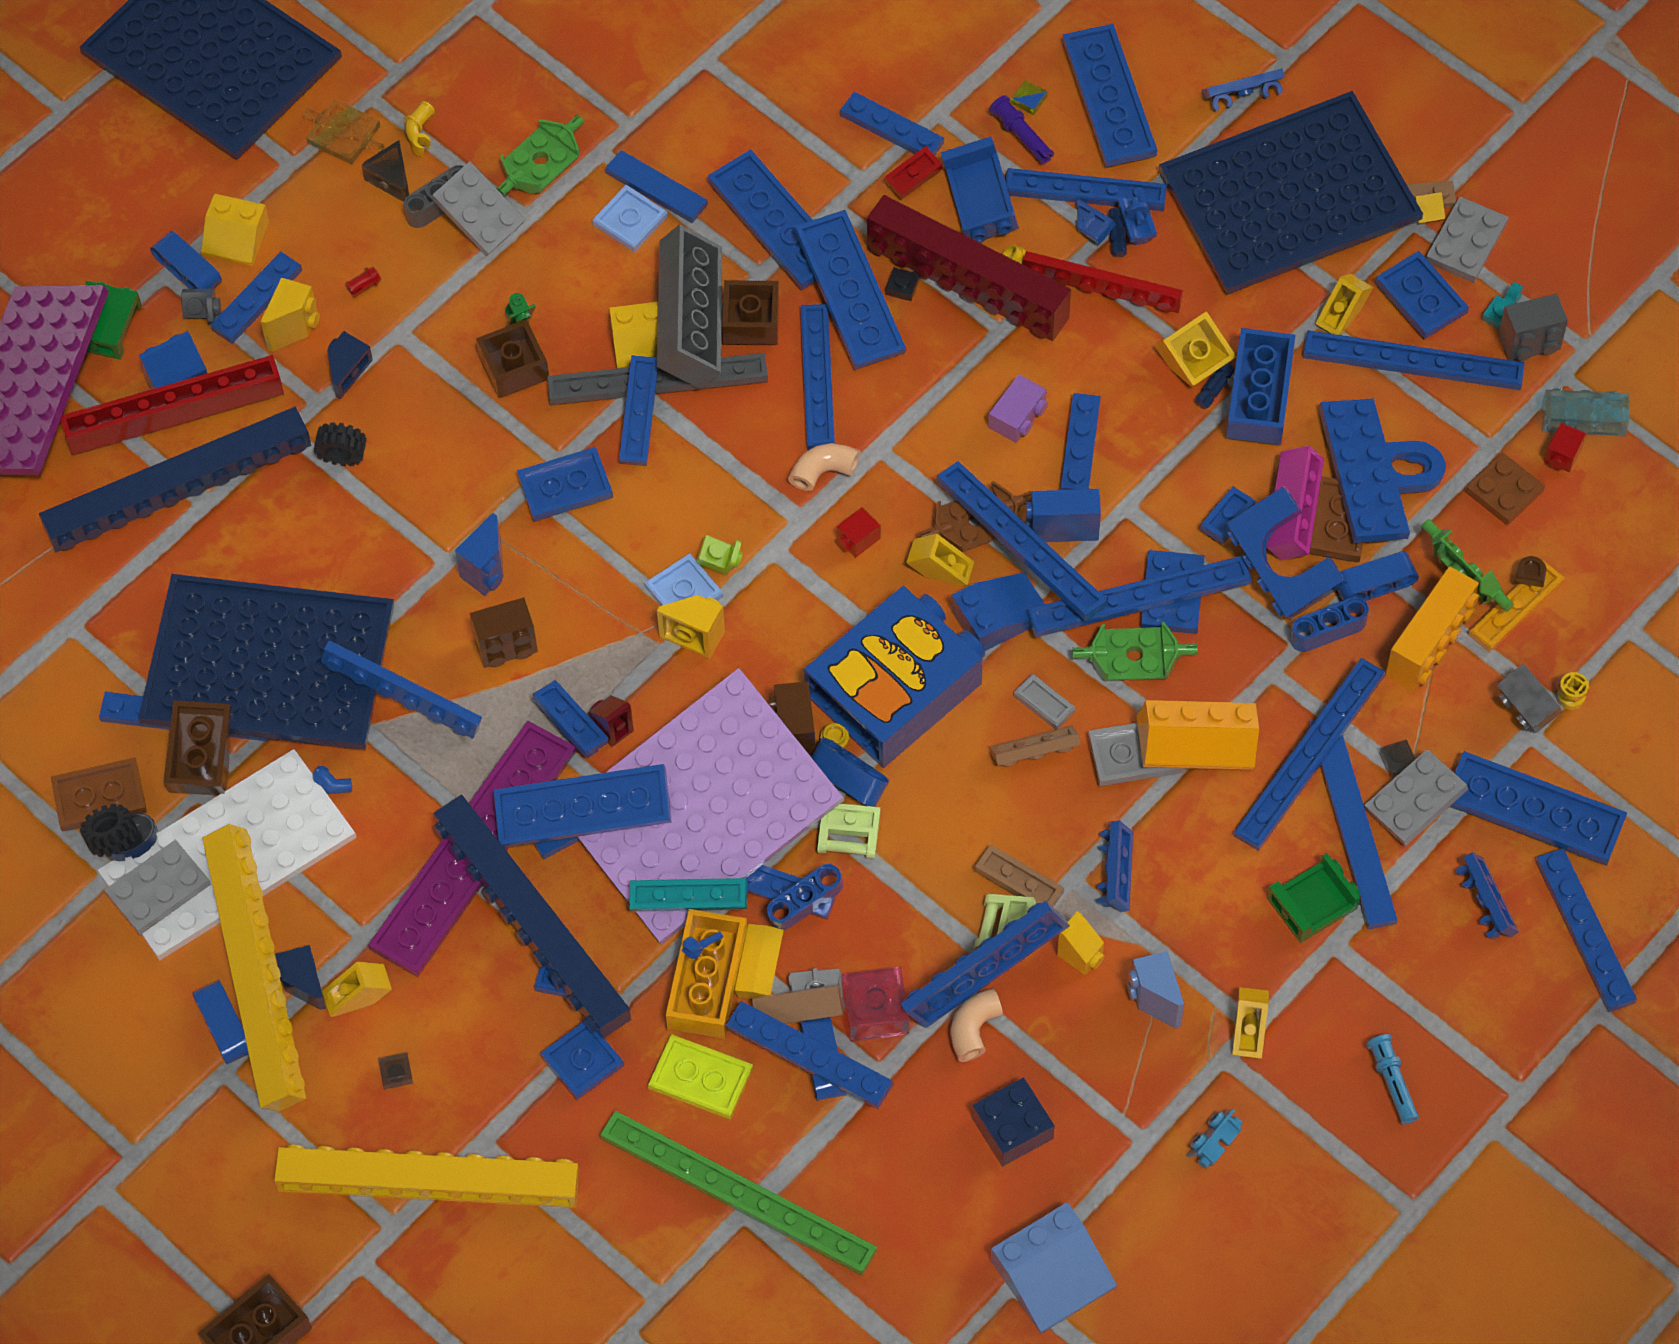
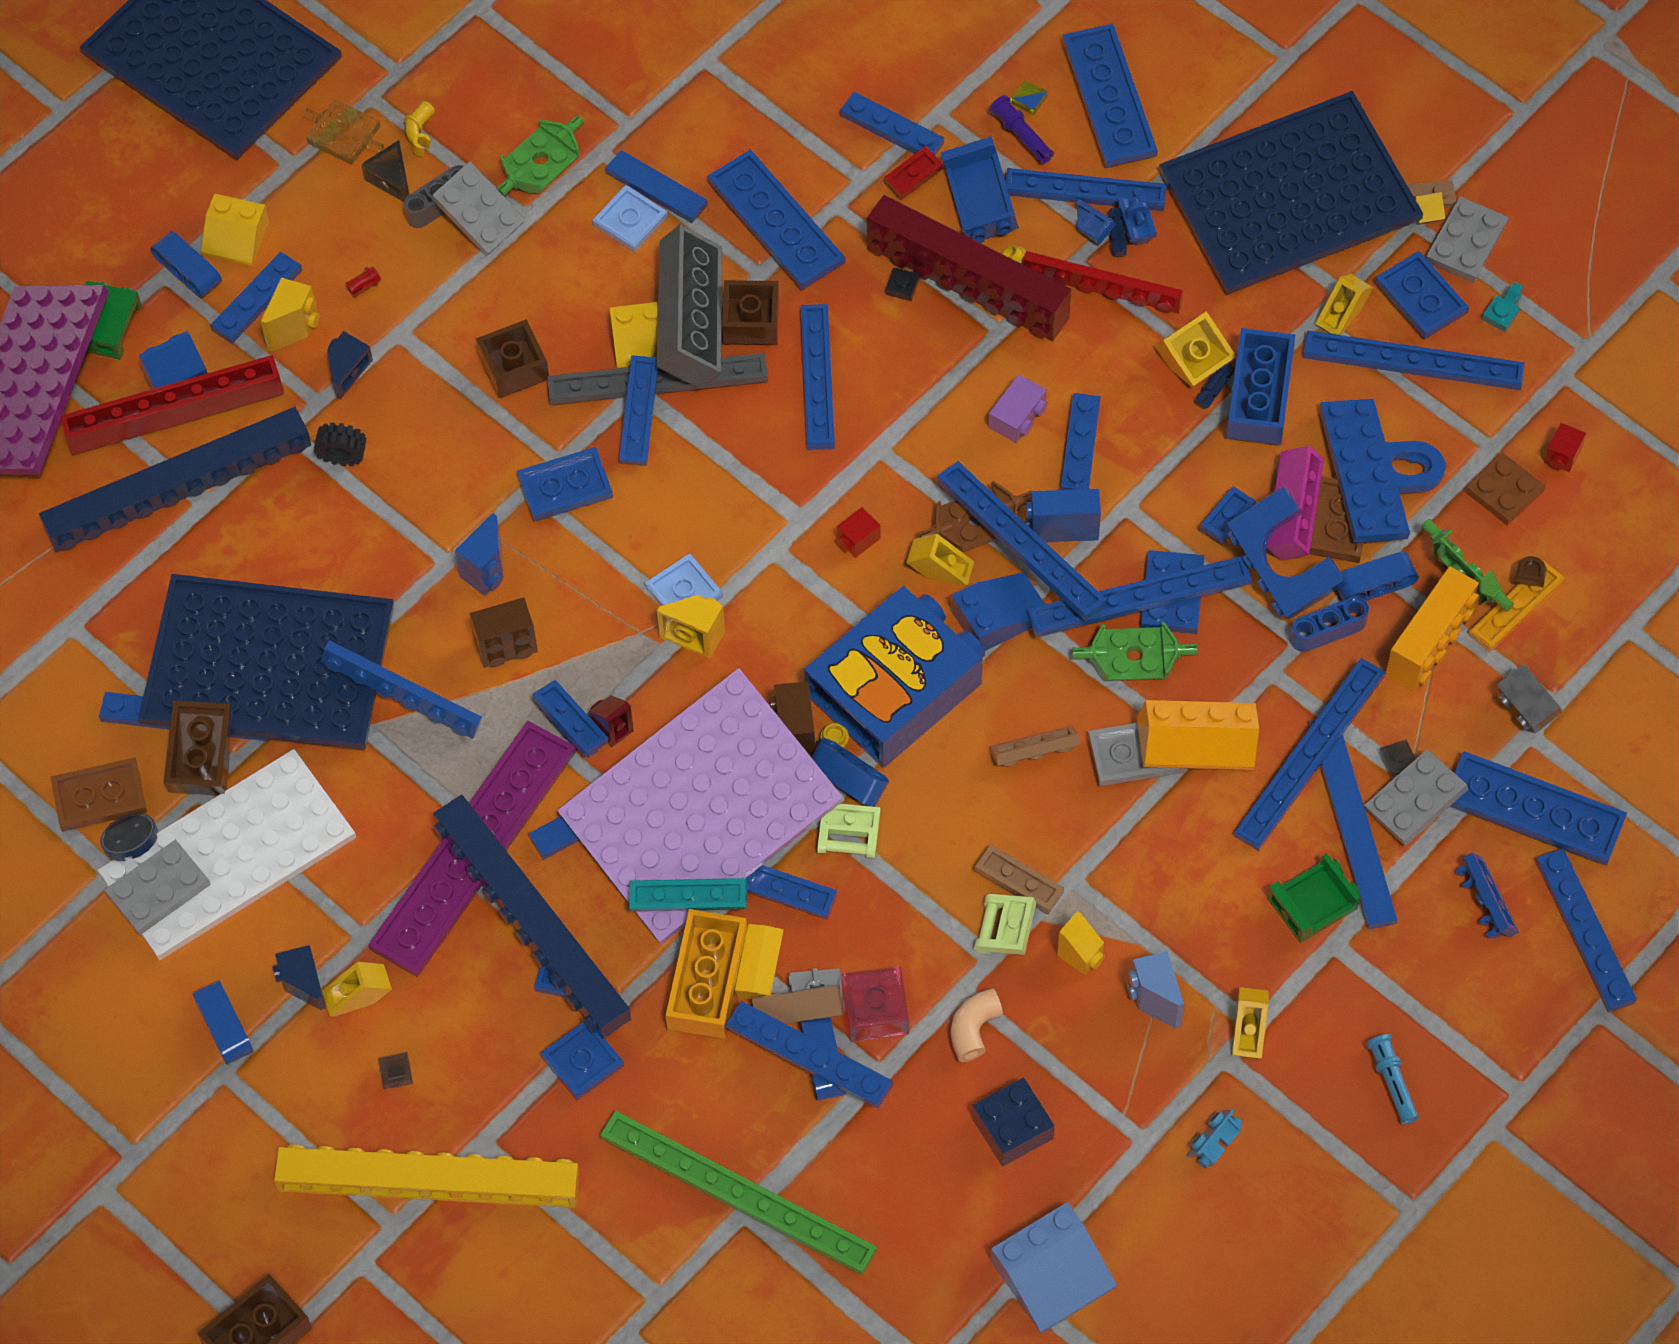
(108, 830): black tyre -> none
(200, 304): dark grey bracket -> none
(254, 968): yellow brick -> none
(329, 783): blue arm -> none
(518, 309): green hinge -> none
(582, 805): blue plate -> none
(694, 948): blue hand -> none
(700, 1076): neon yellow tile -> none
(719, 555): lime bracket -> none
(811, 883): blue beam -> none
(822, 459): light nougat cylinder -> none
(850, 289): blue plate -> none
(984, 964): blue plate -> none
(1044, 702): light grey tile -> none
(1117, 866): blue plate -> none
(1244, 87): blue plate -> none
(1532, 328): dark grey brick -> none
(1570, 697): yellow wheel -> none
(1587, 411): clear light blue brick -> none

